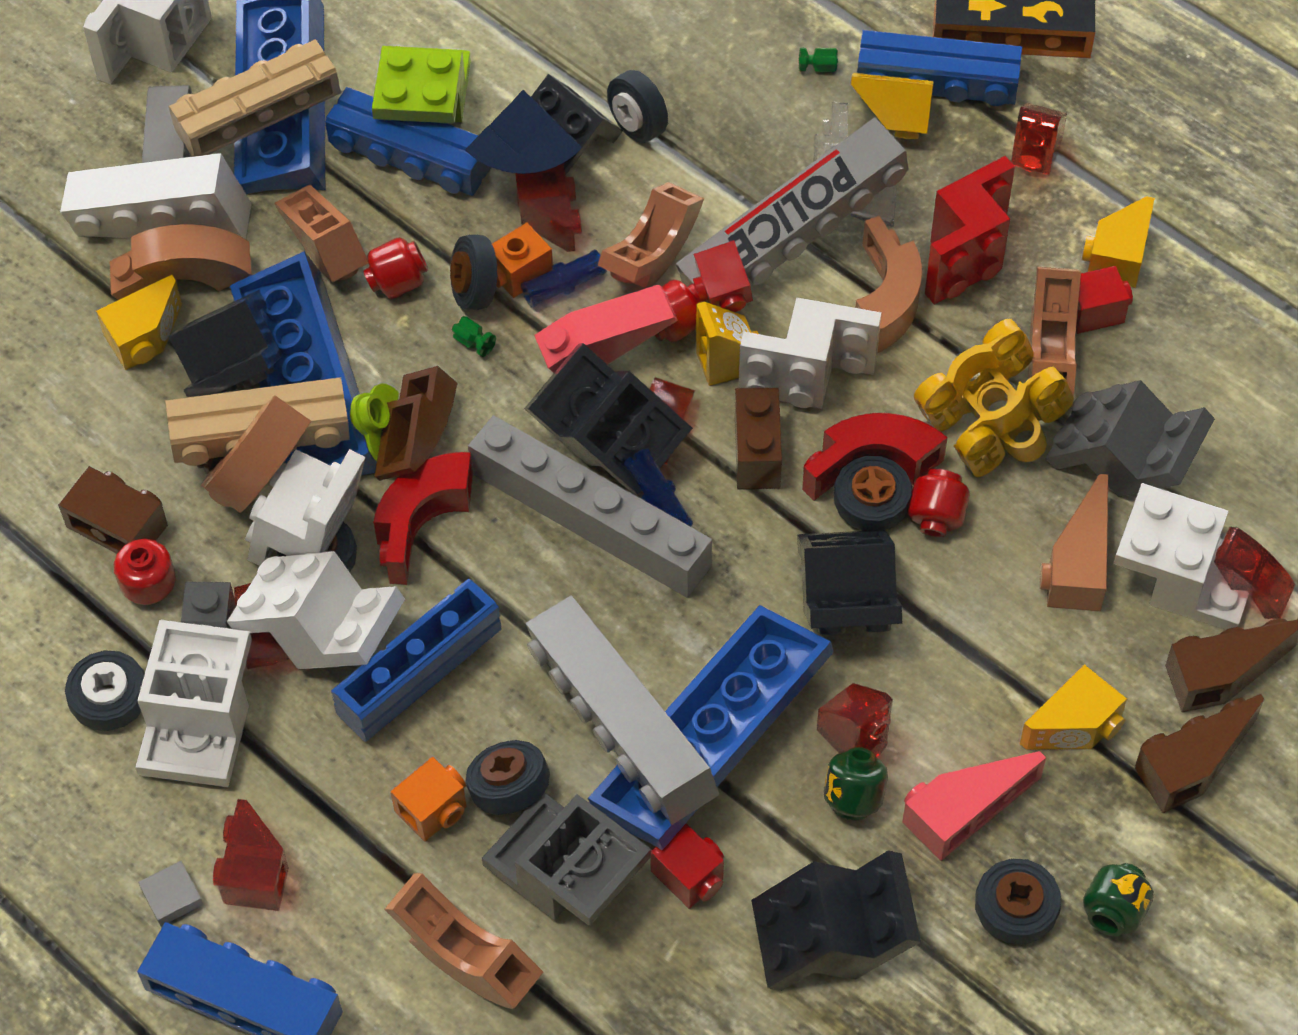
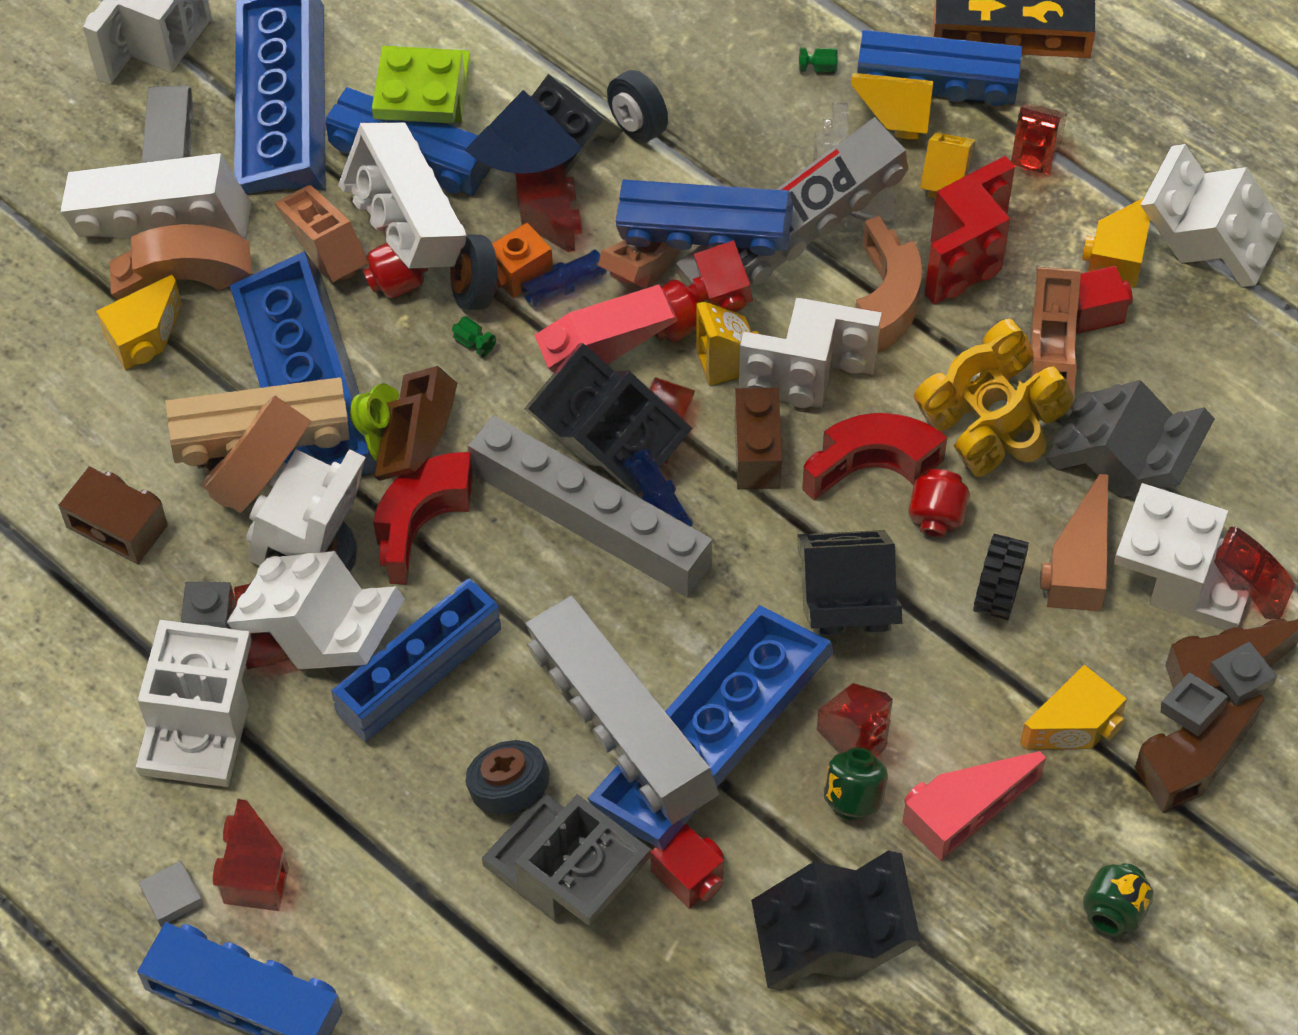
(103, 707): black wheel -> none
(144, 571): red head -> none
(227, 347): black bracket -> none
(254, 99): tan brick -> none
(402, 196): none -> white wedge
(430, 798): orange brick -> none
(461, 948): nougat arch -> none
(704, 216): none -> blue brick
(884, 482): black wheel -> none
(945, 161): none -> yellow slope
(1000, 576): none -> black tyre
(1015, 918): black wheel -> none
(1193, 704): none -> dark grey plate
(1213, 215): none -> white bracket
(1242, 673): none -> dark grey plate

